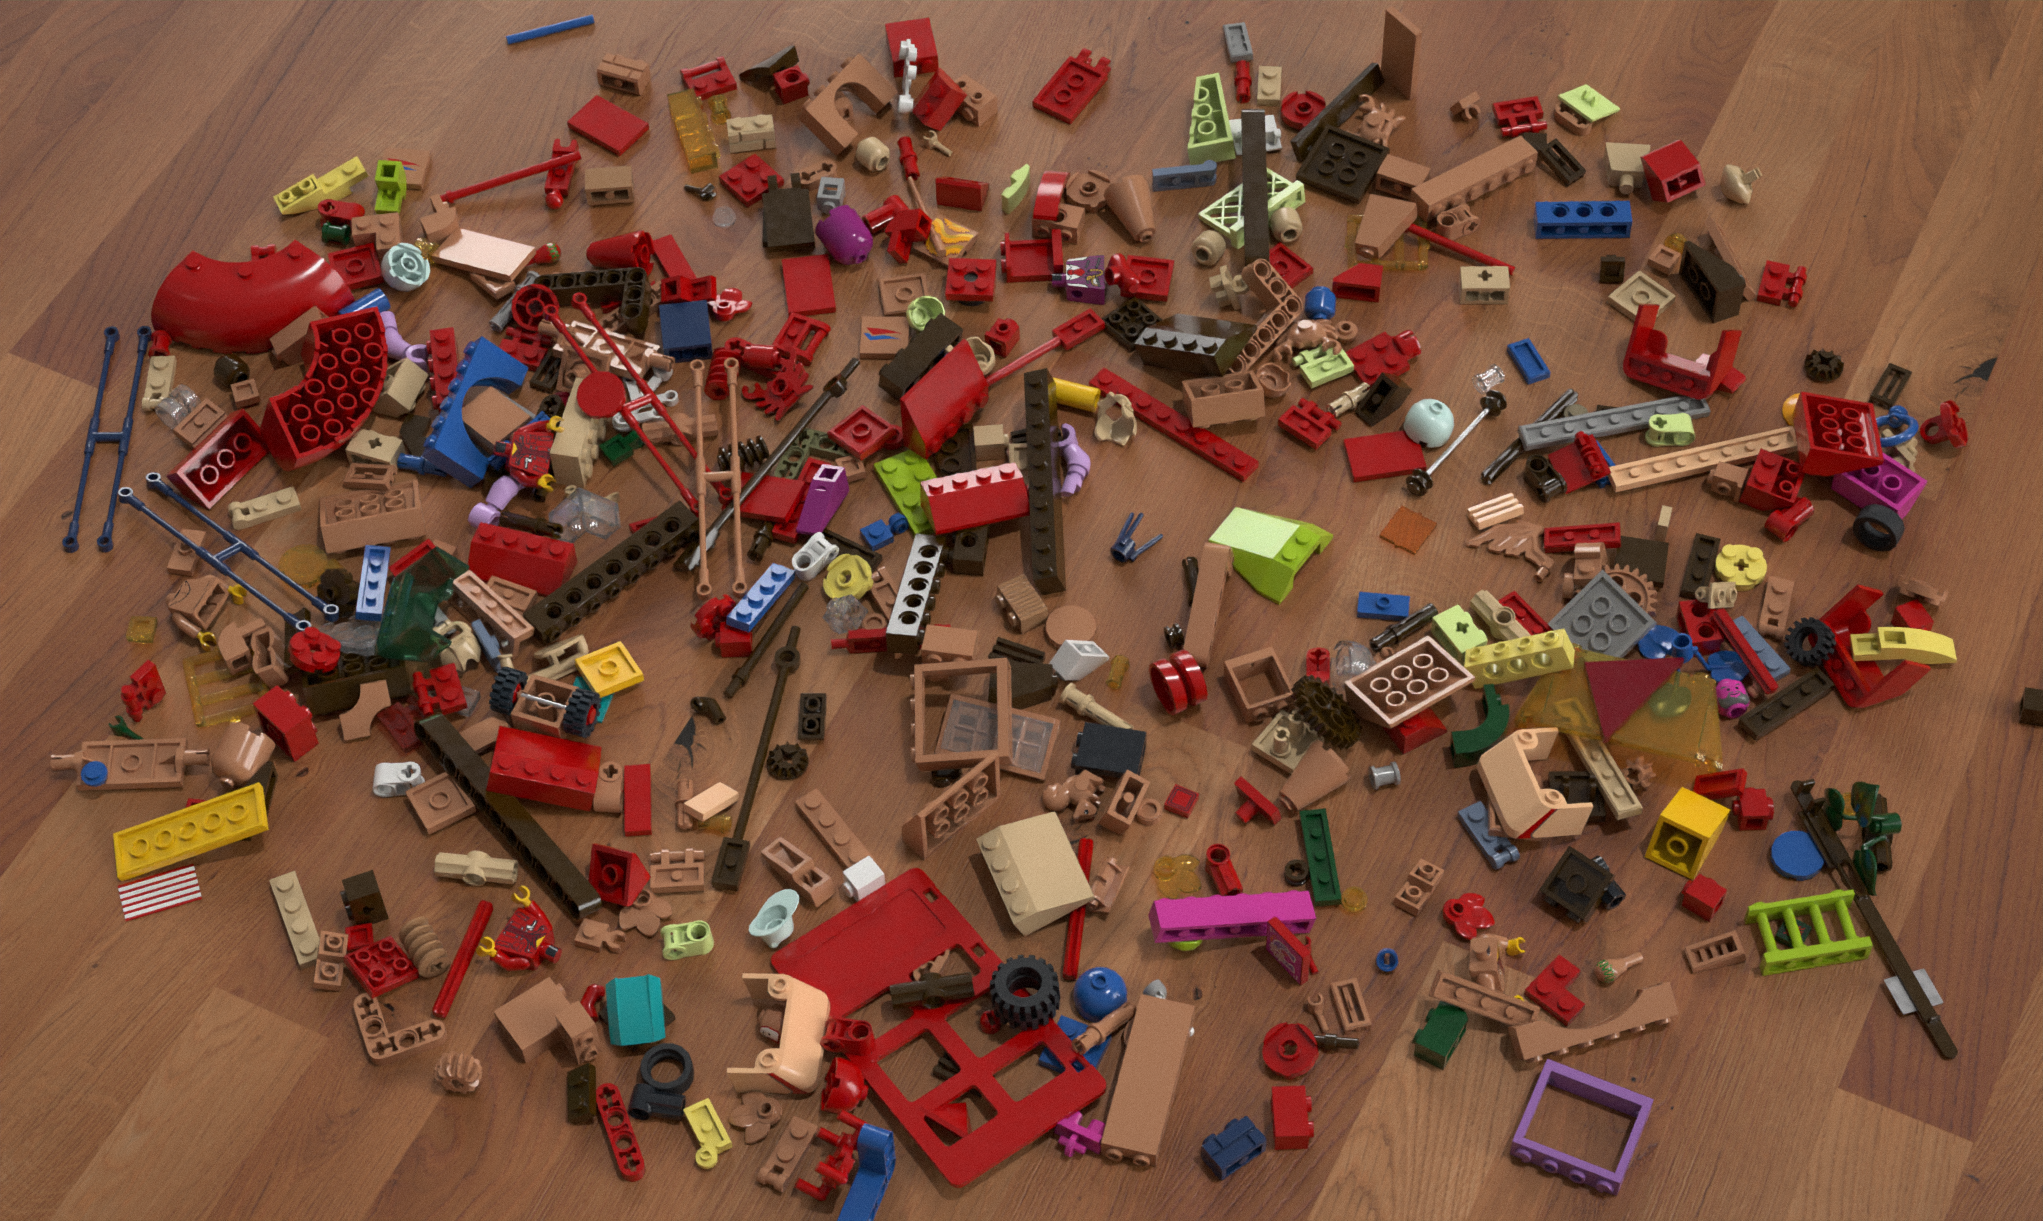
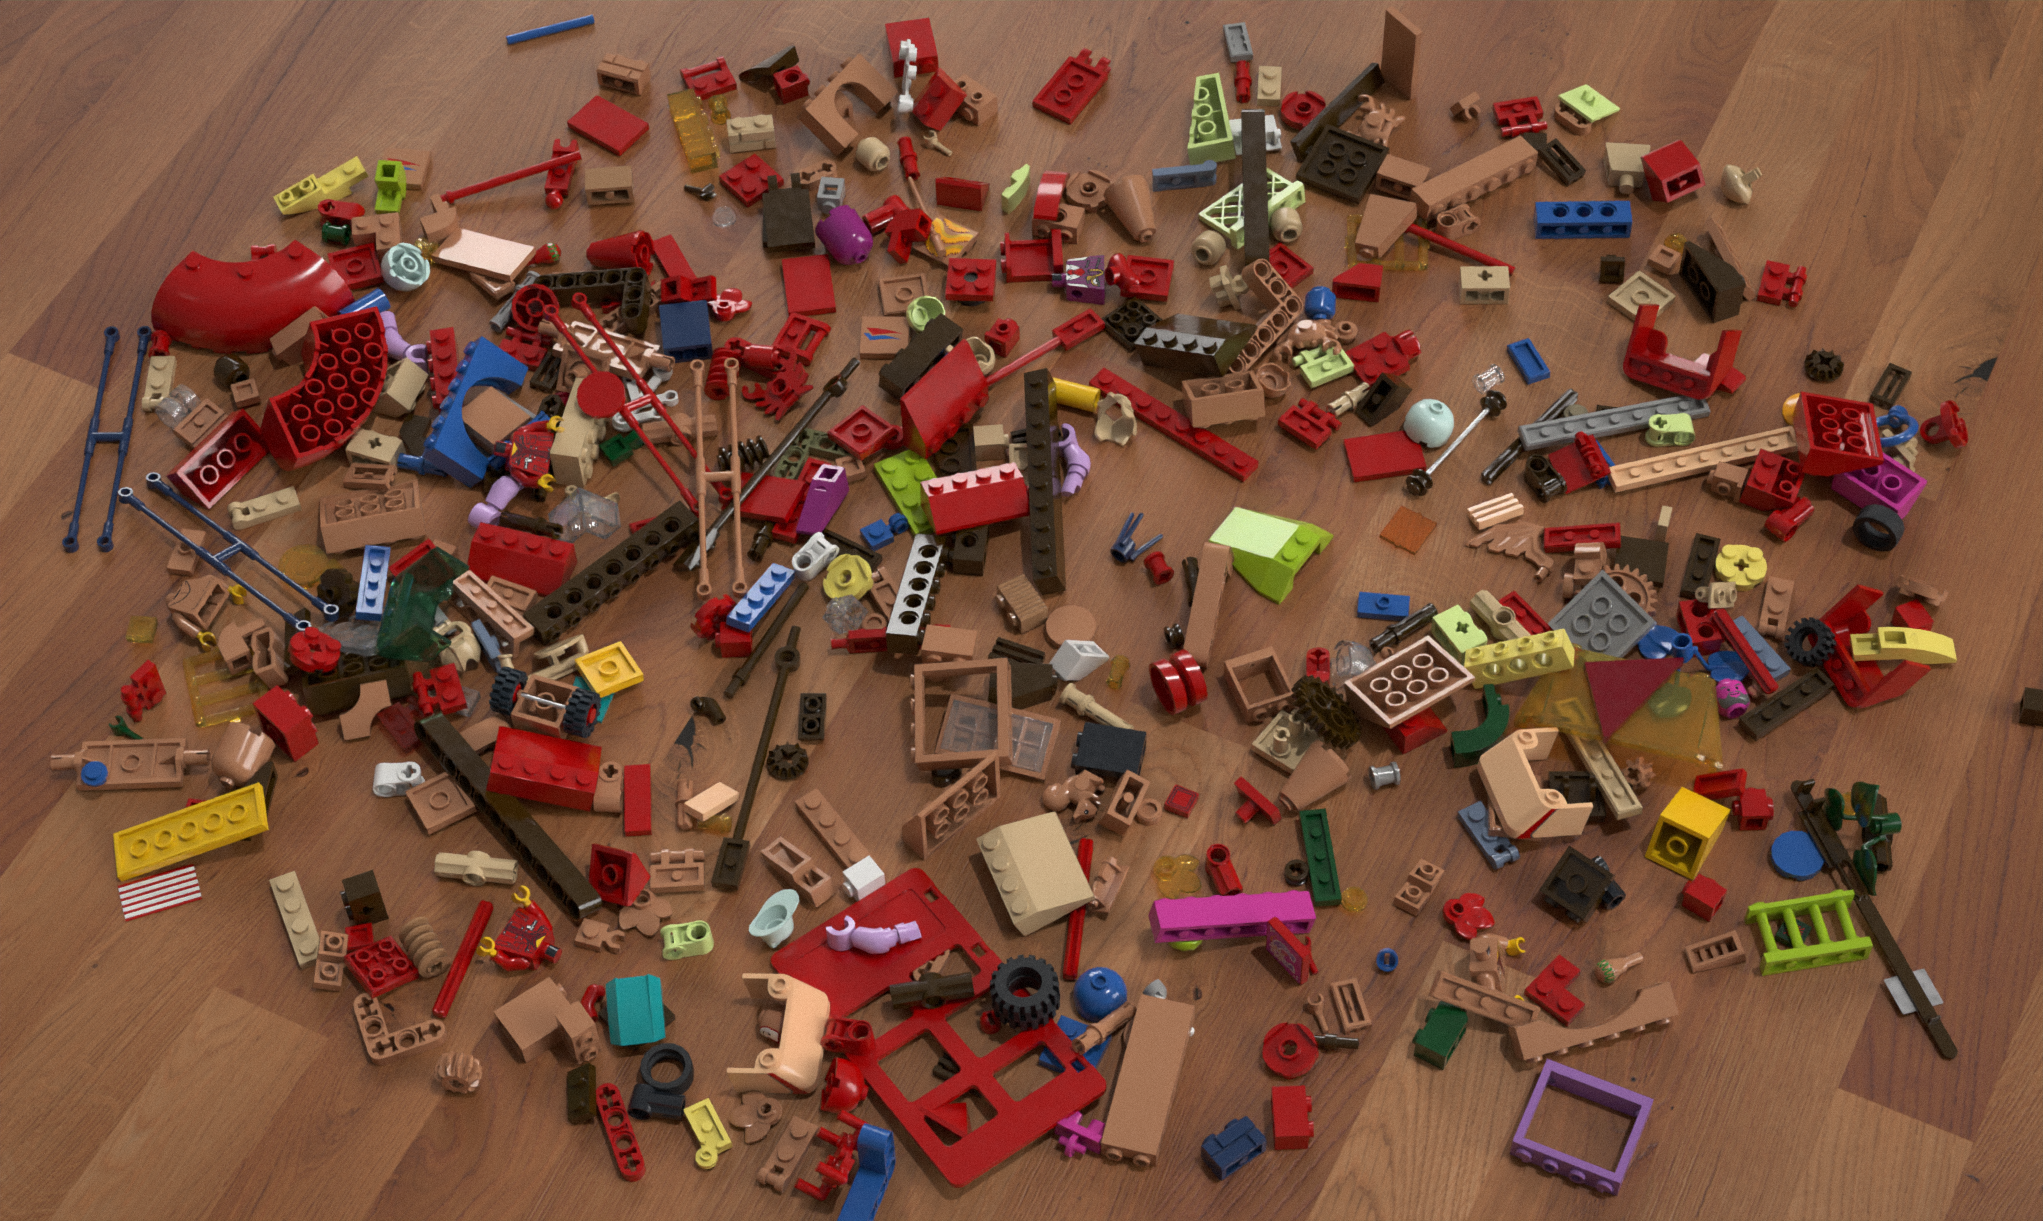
(869, 939): none -> lavender piece
(1158, 567): none -> red bush

